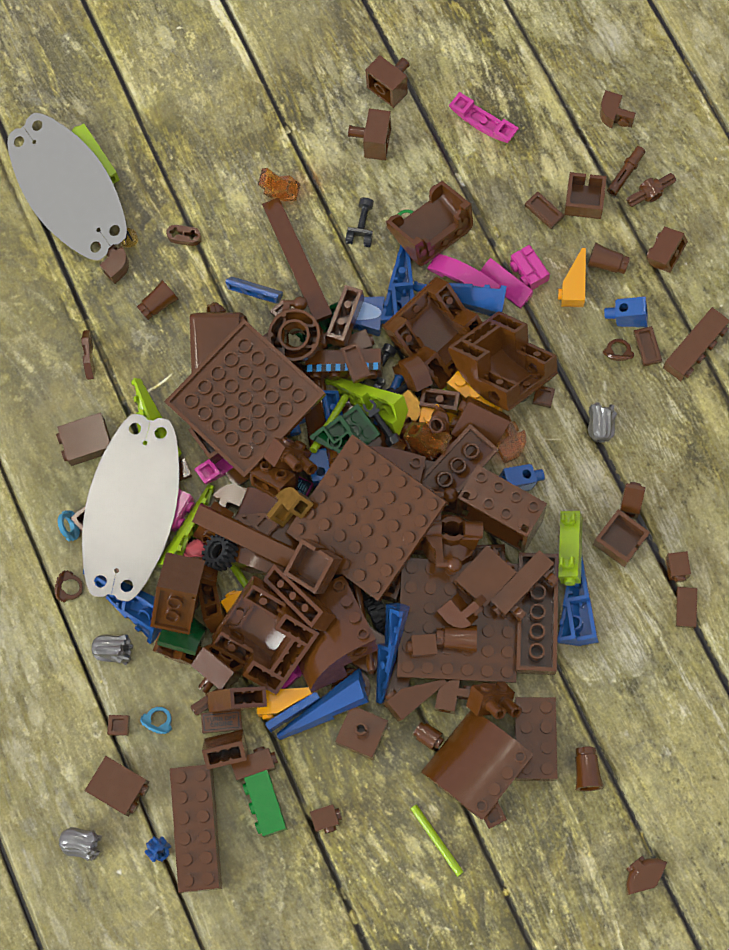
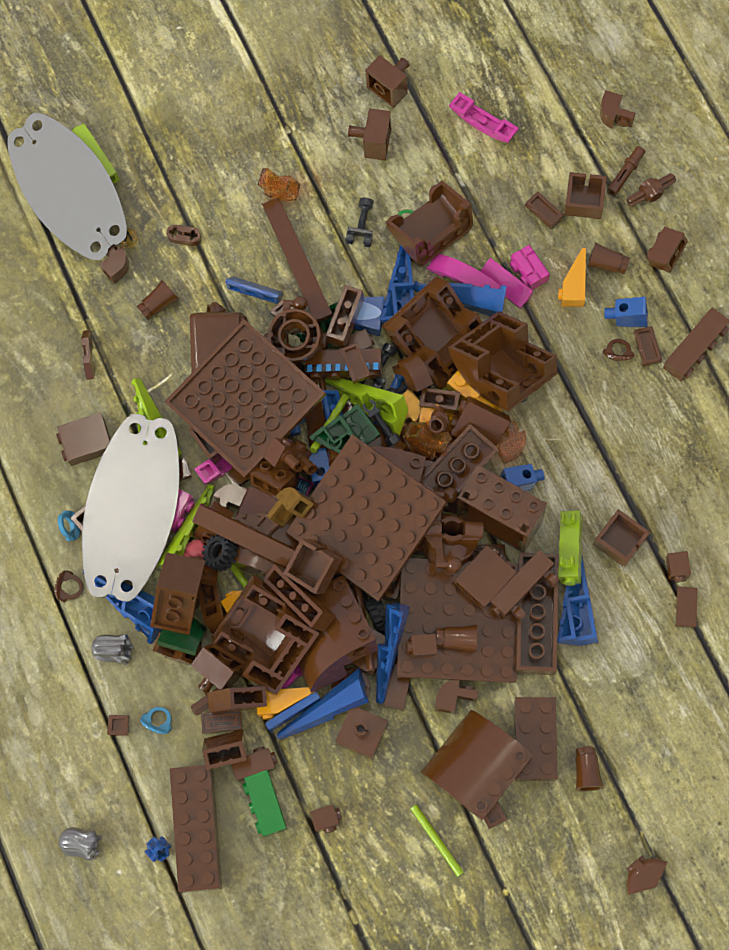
(117, 786): reddish brown brick -> none
(408, 699): reddish brown slope -> none
(428, 736): reddish brown brick -> none
(459, 613): reddish brown brick -> none
(493, 700): reddish brown brick -> none
(544, 396): reddish brown tile -> none
(601, 422): flat silver piece -> none
(632, 499): reddish brown slope -> none

